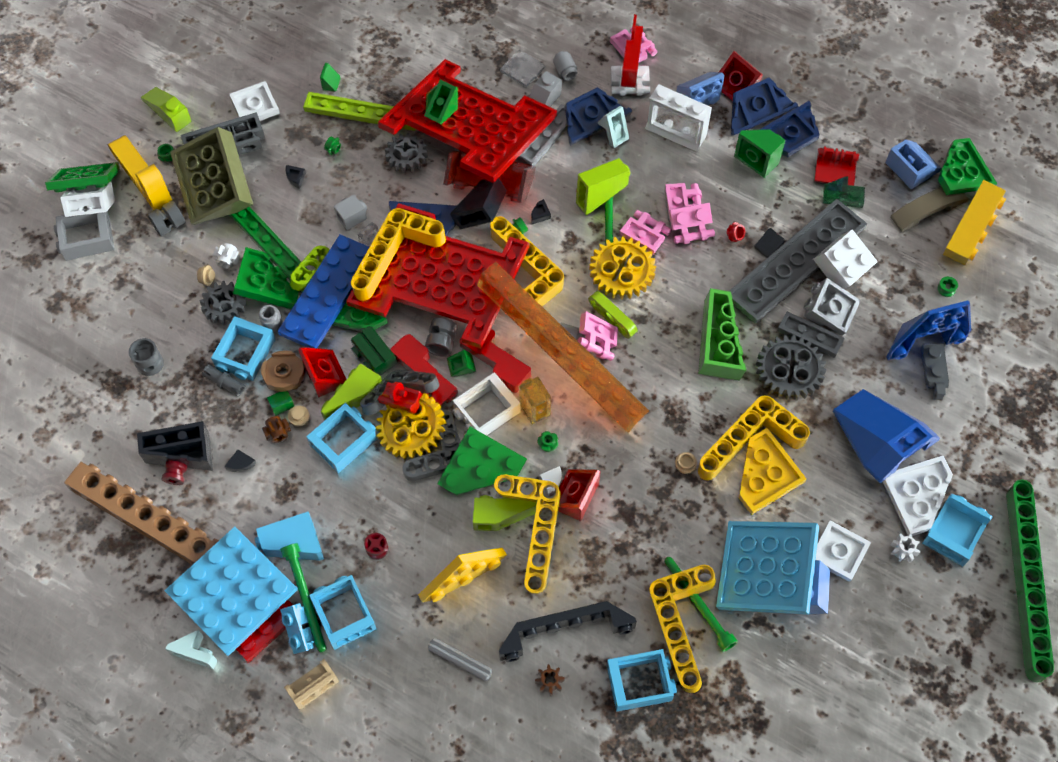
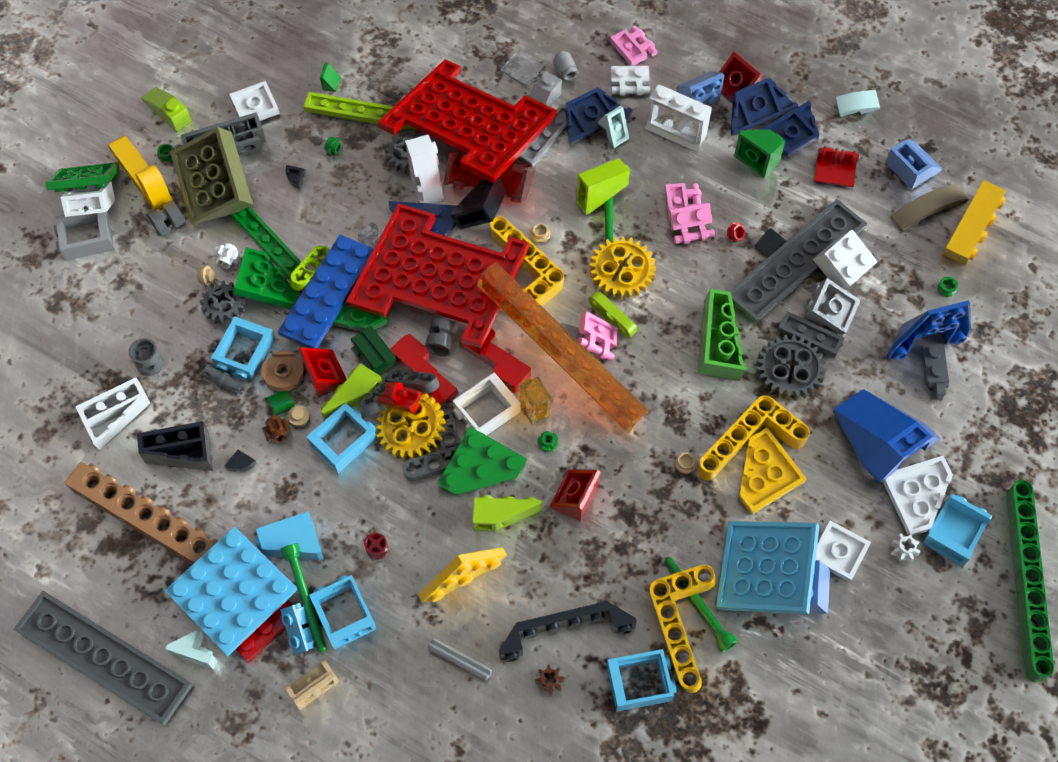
(103, 657): none -> dark grey plate
(112, 411): none -> white wedge
(174, 473): dark red wheel -> none
(270, 318): light grey brick -> none
(350, 211): light grey brick -> none
(388, 246): yellow beam -> none
(424, 169): none -> white wedge
(441, 102): green slope -> none
(461, 364): green slope -> none
(520, 225): green plate -> none
(539, 525): yellow beam -> none
(540, 212): black tile -> none
(540, 232): none -> tan plate
(553, 475): white tile -> none
(631, 56): red piece -> none
(640, 232): bright pink plate -> none
(847, 194): clear green slope -> none
(858, 102): none -> light aqua slope
(963, 169): green plate -> none

